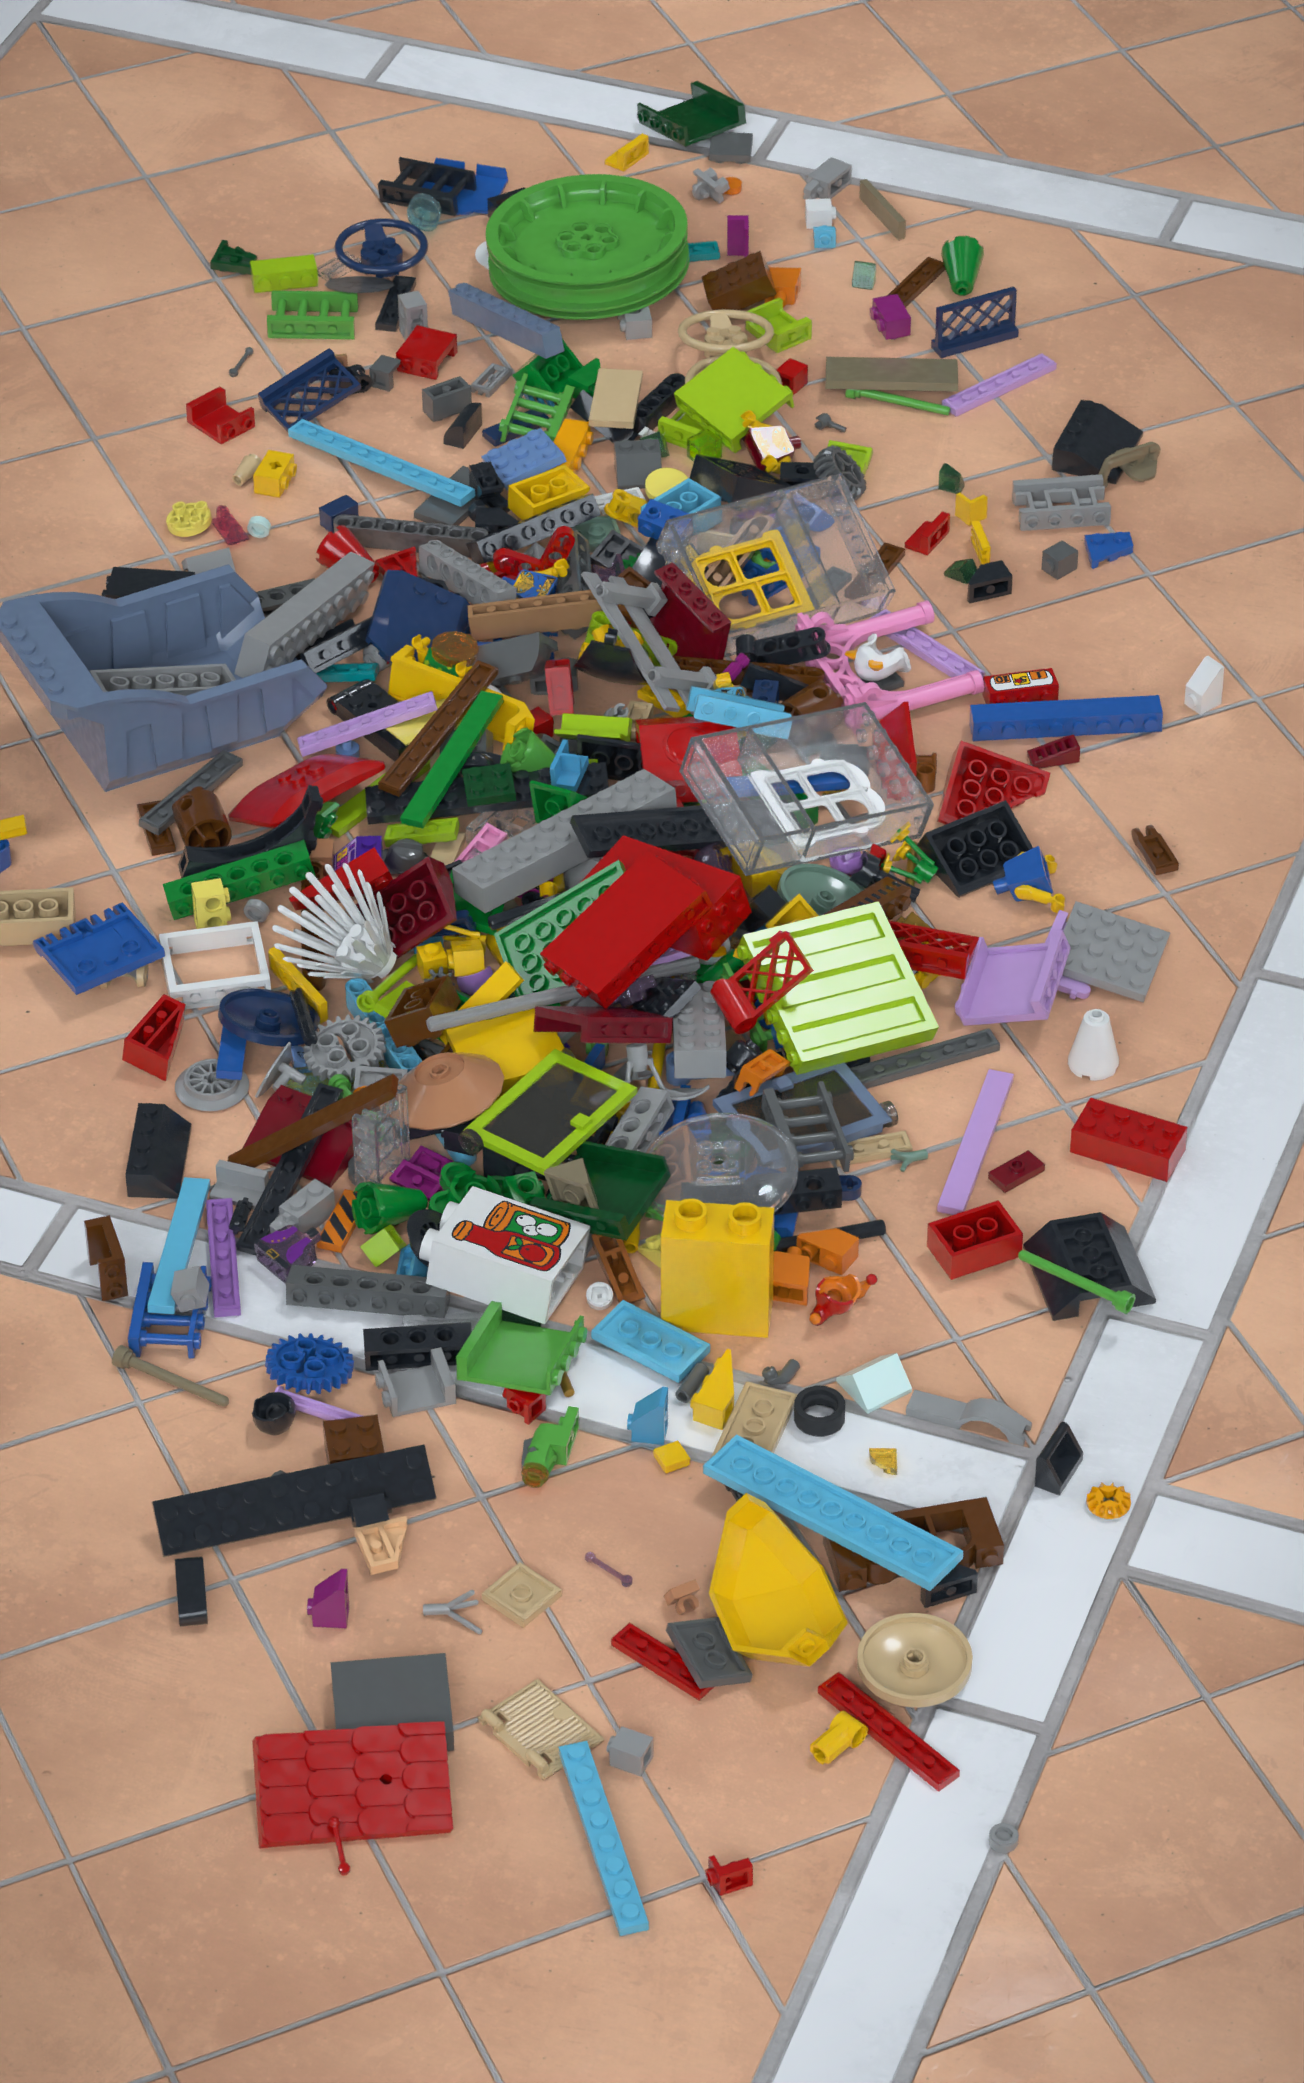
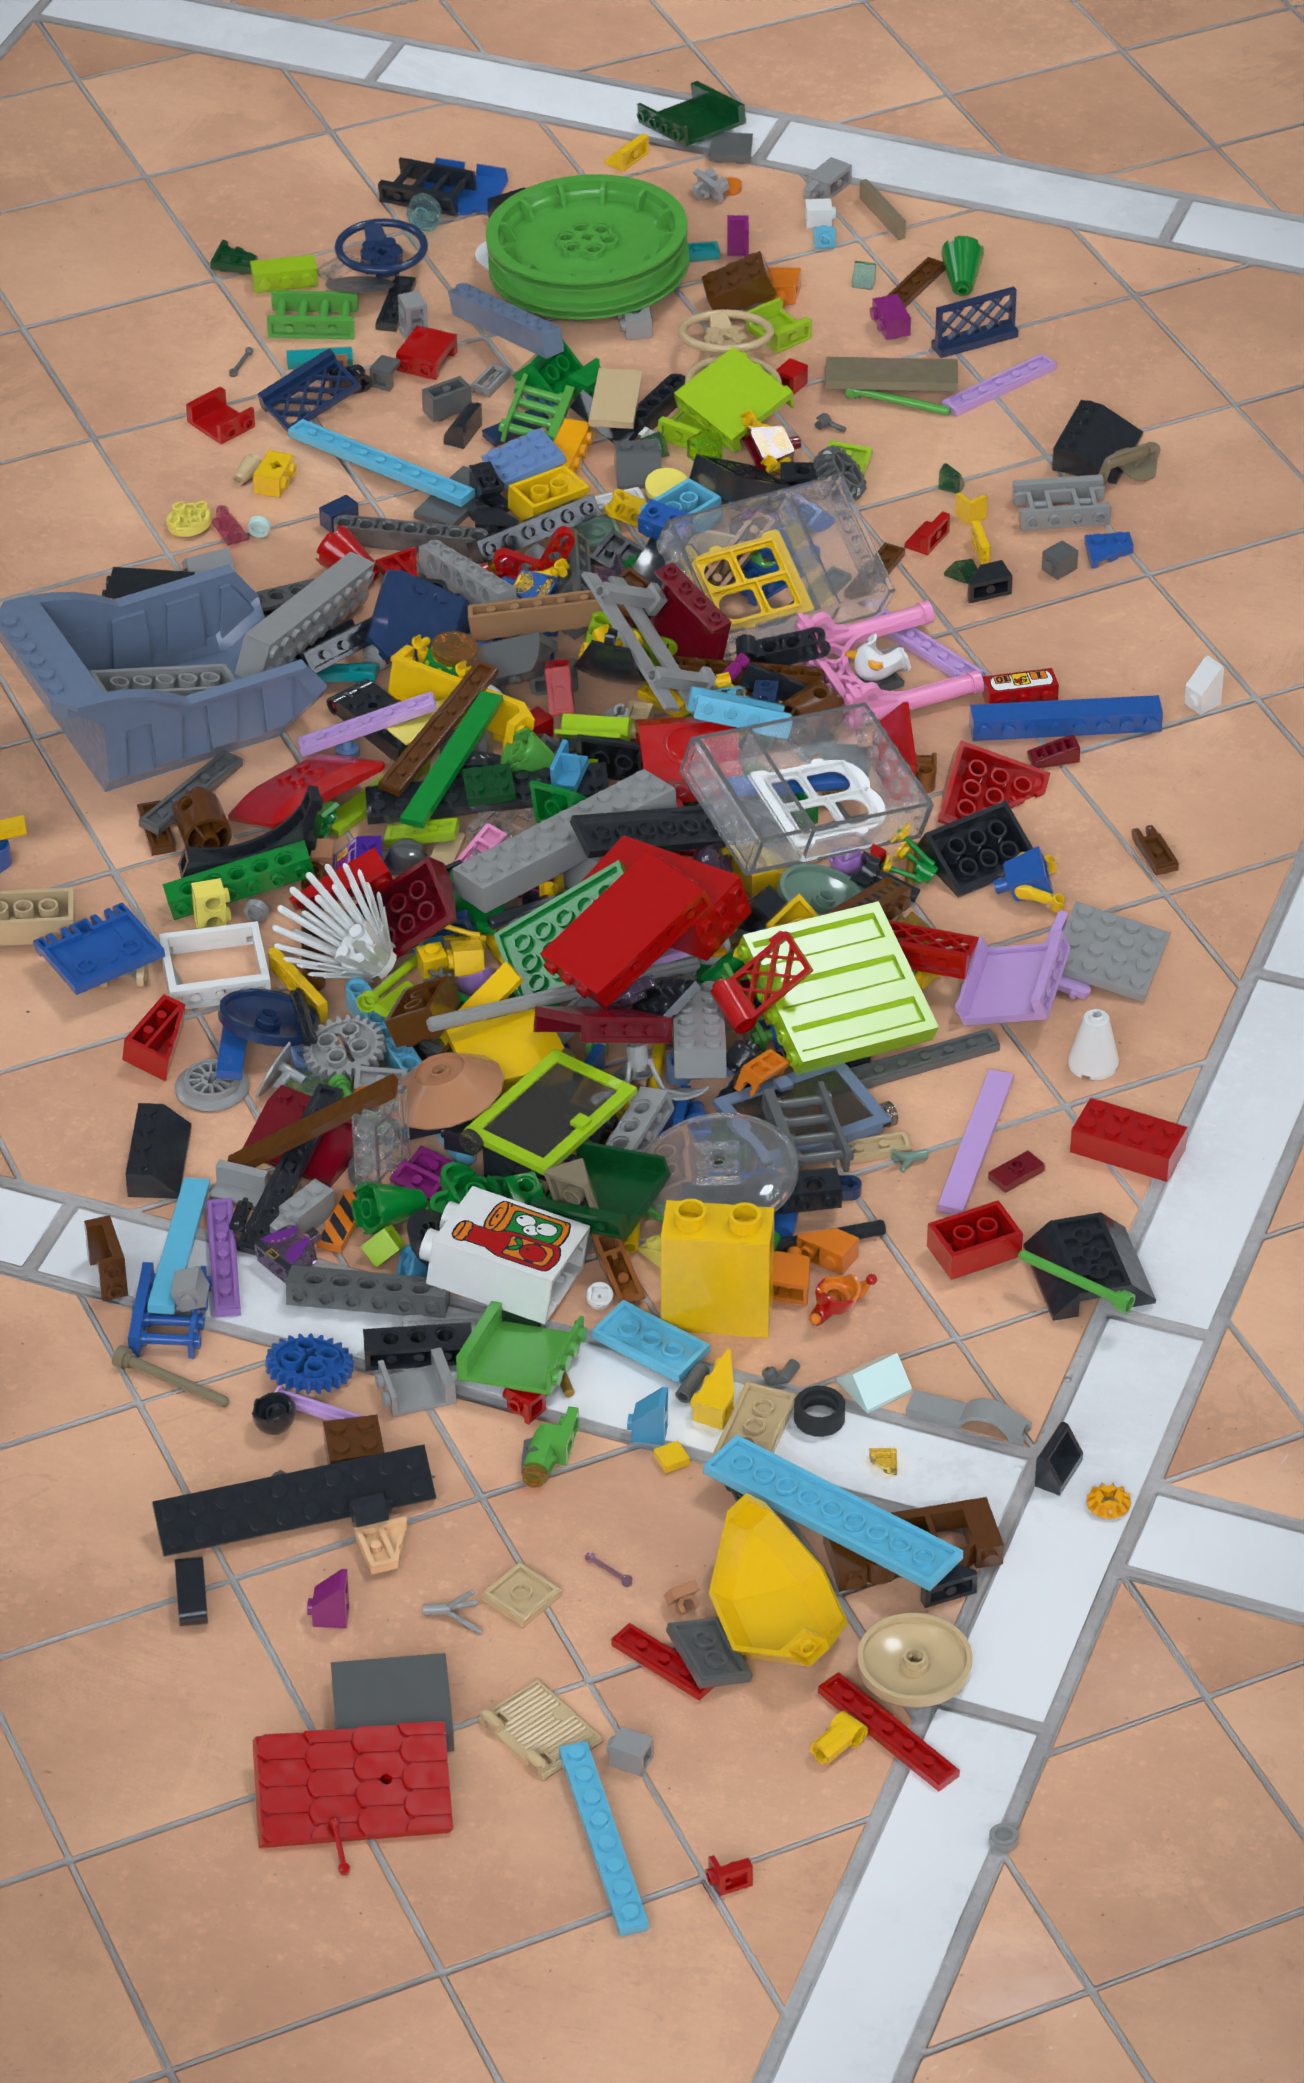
(296, 358): none -> teal tile

